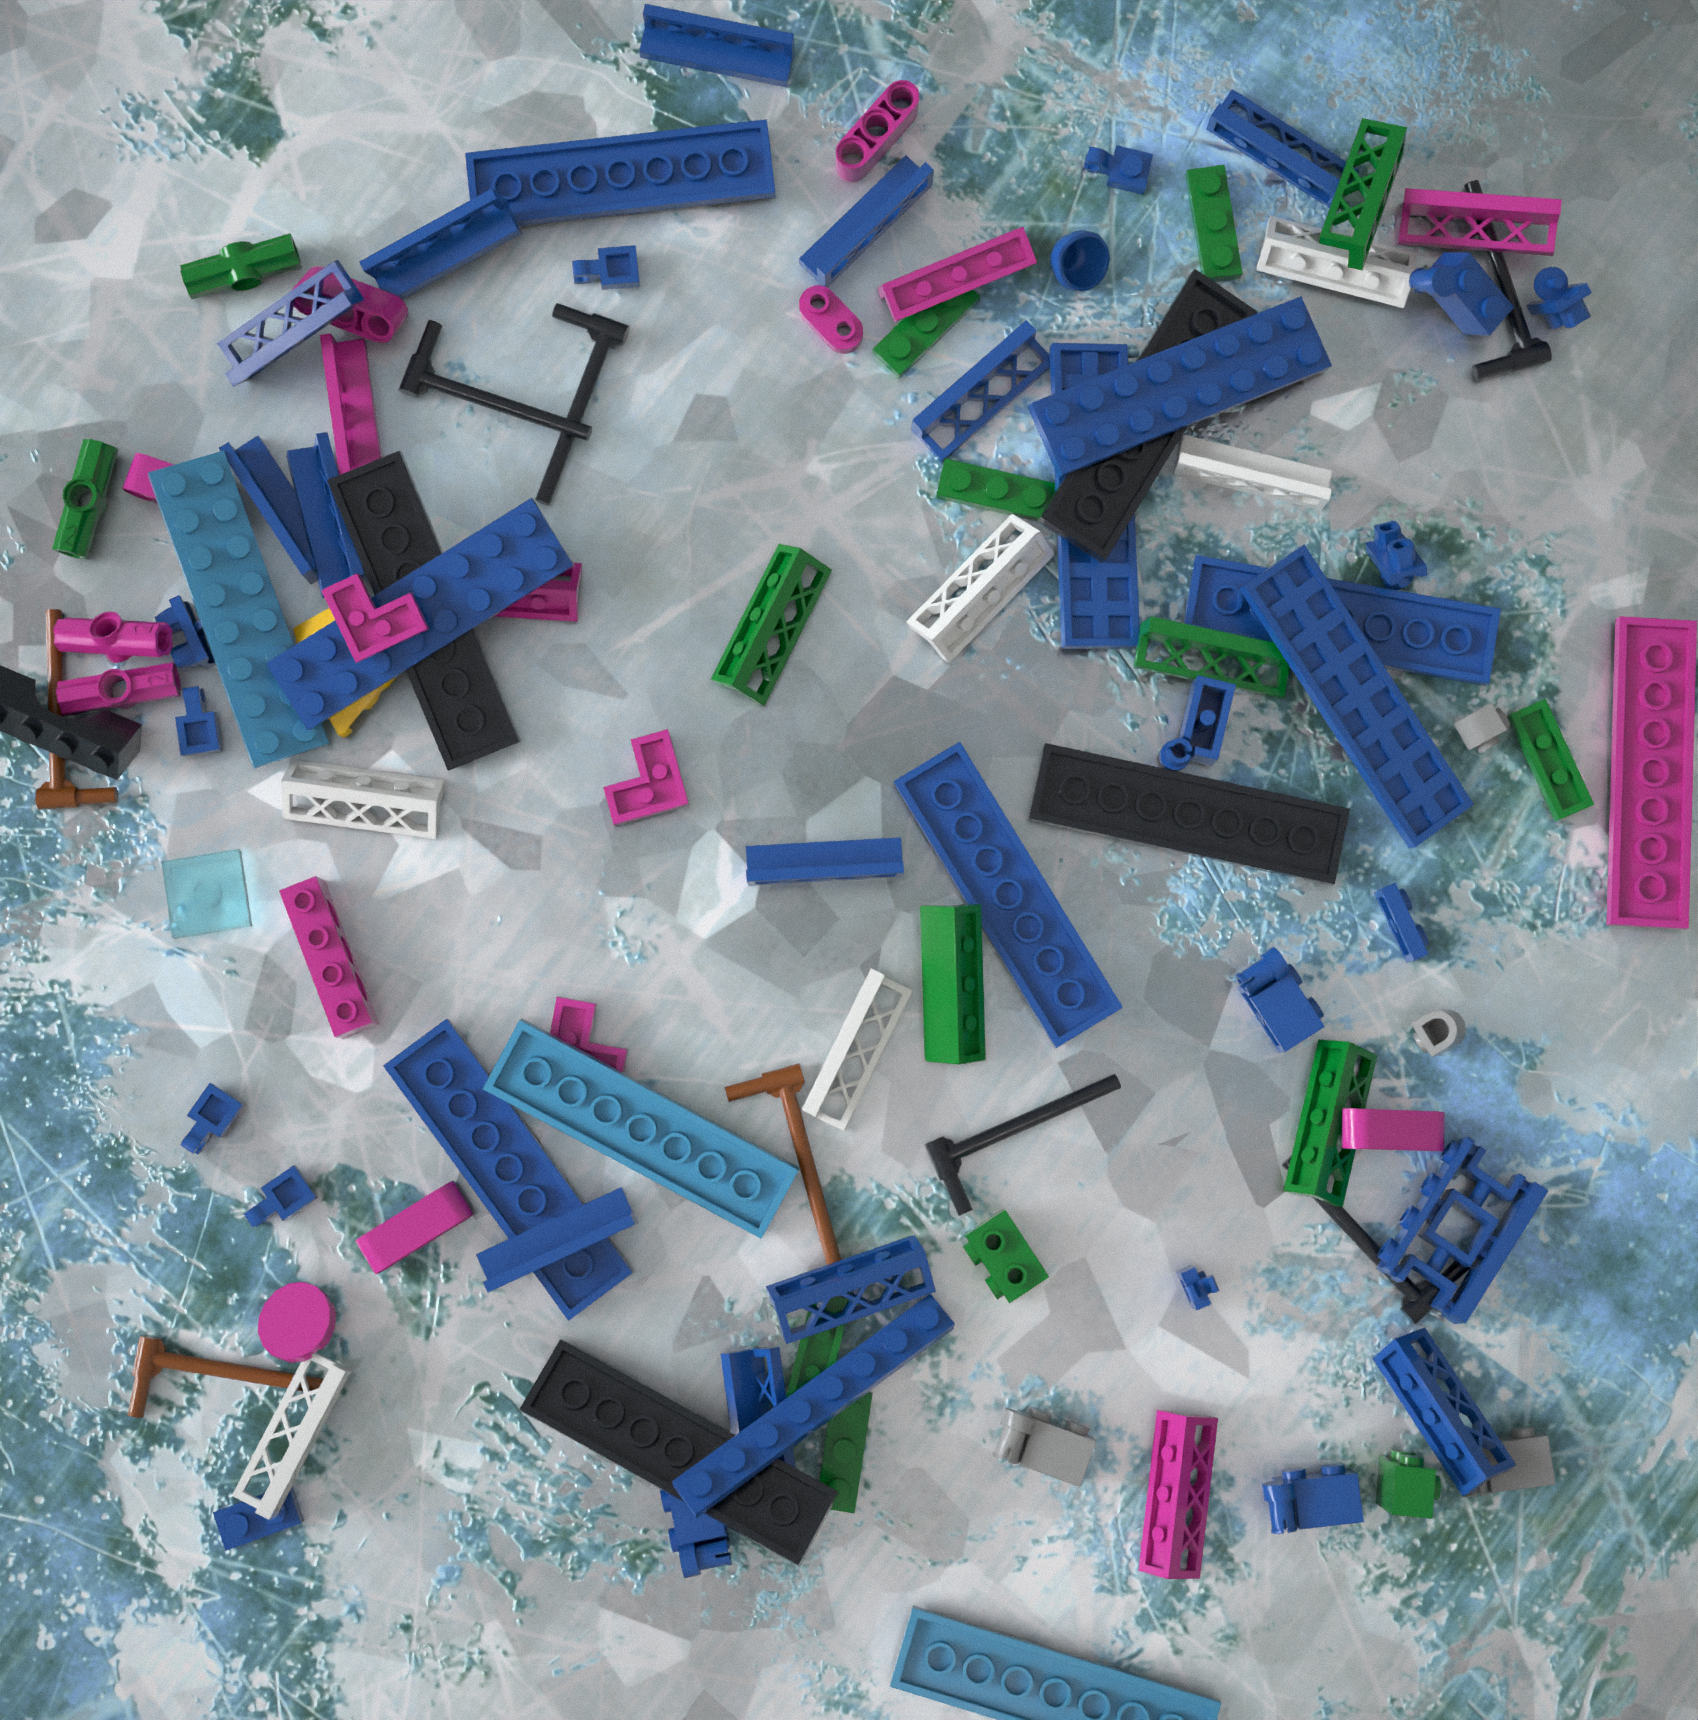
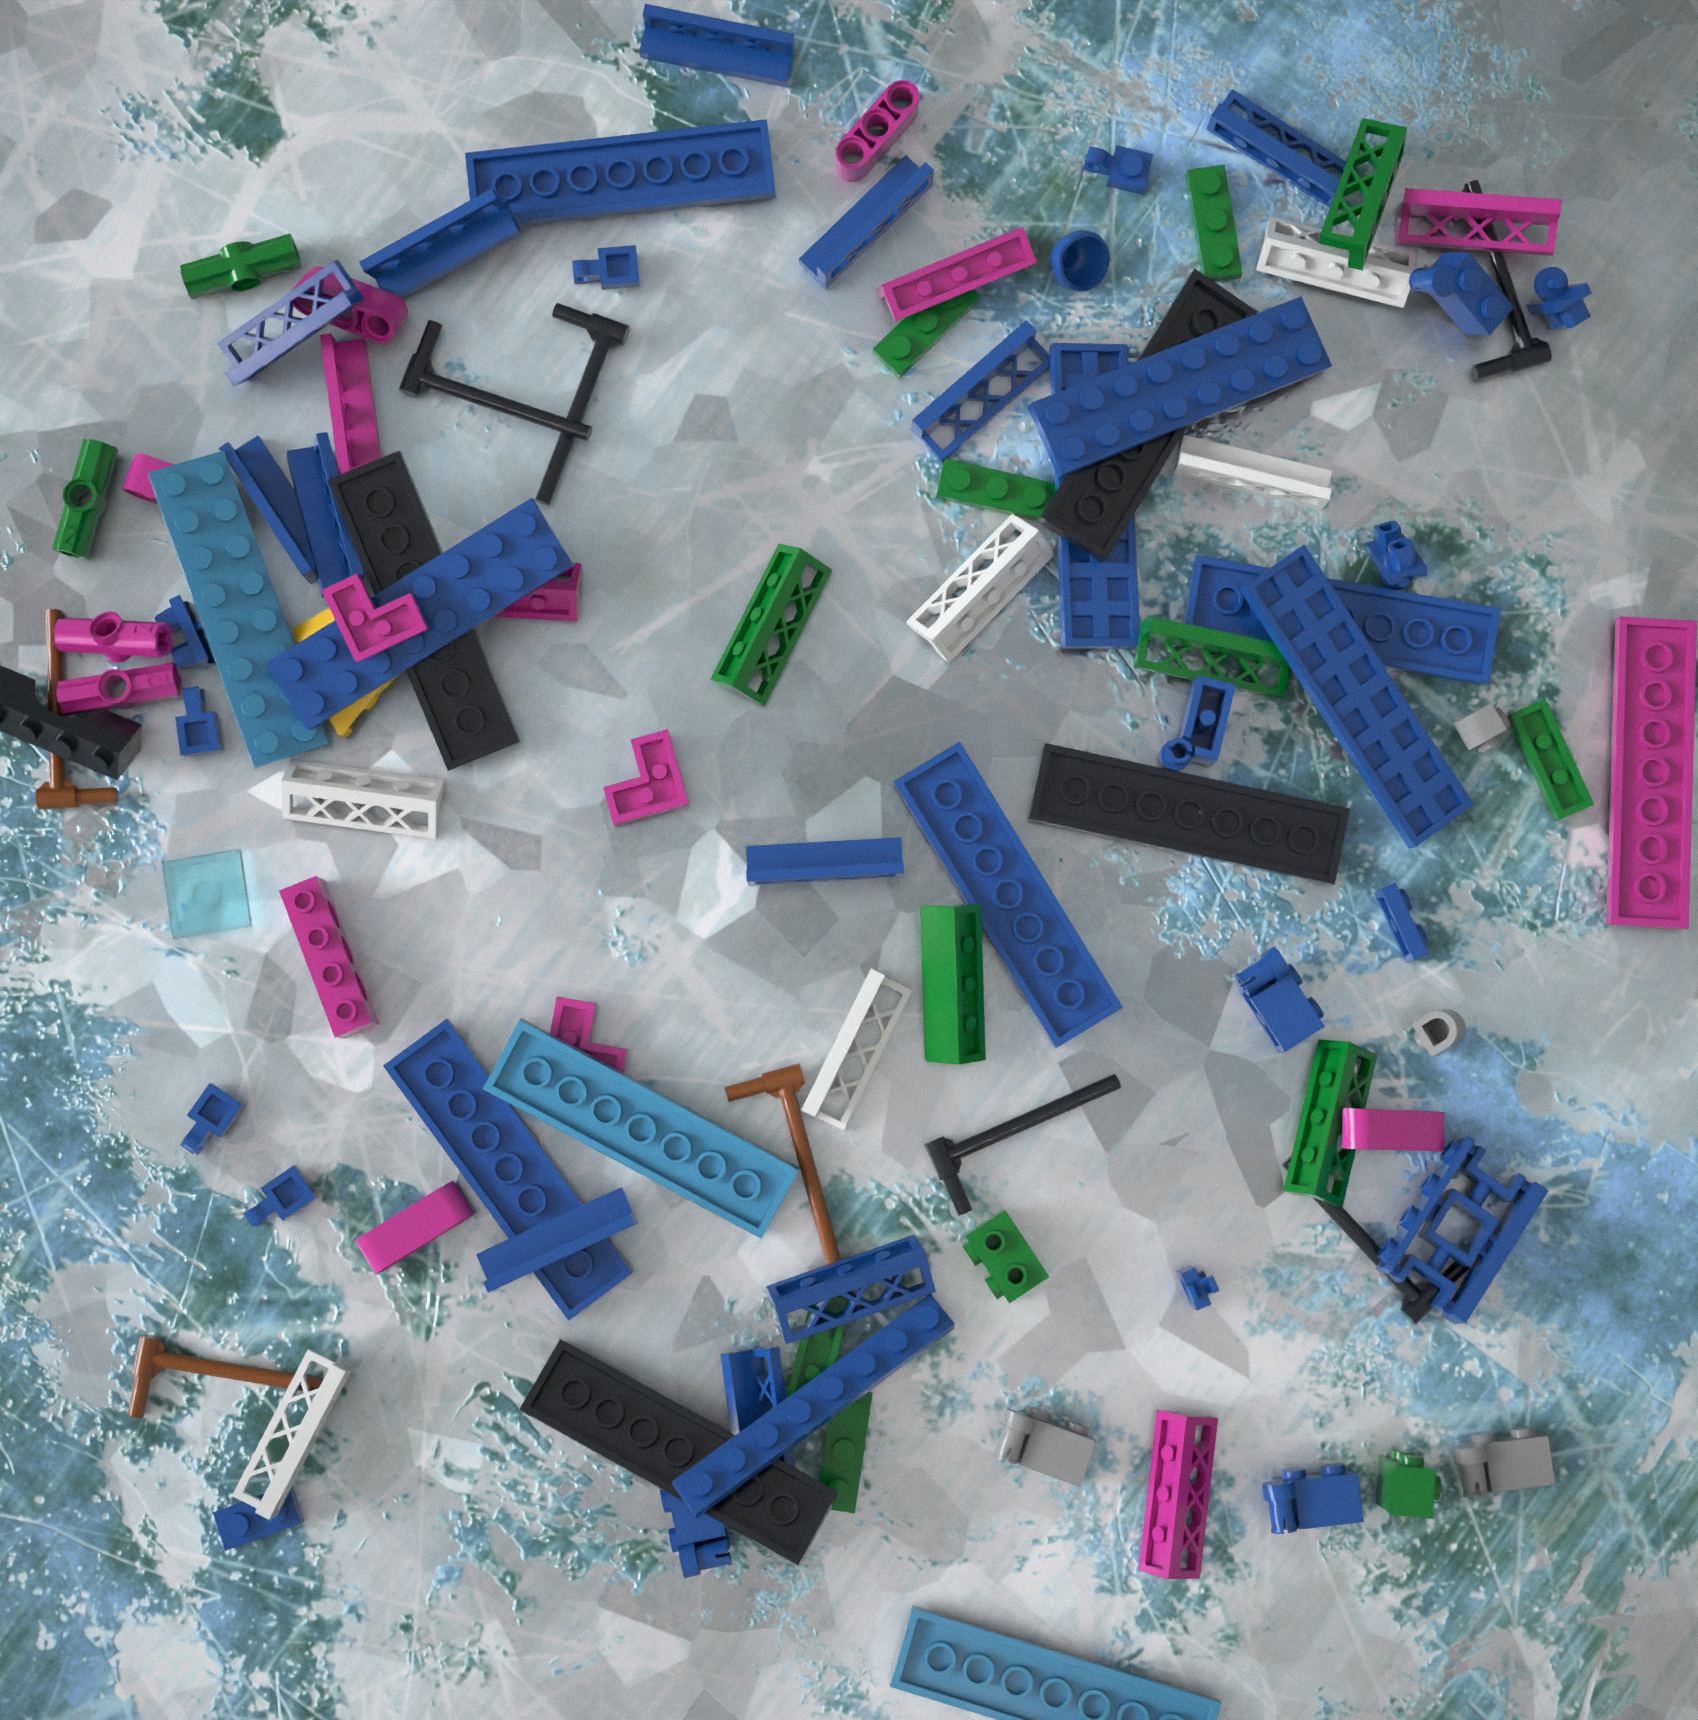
(296, 1322): dark pink tile -> none
(829, 318): dark pink plate -> none
(1438, 1412): blue fence -> none

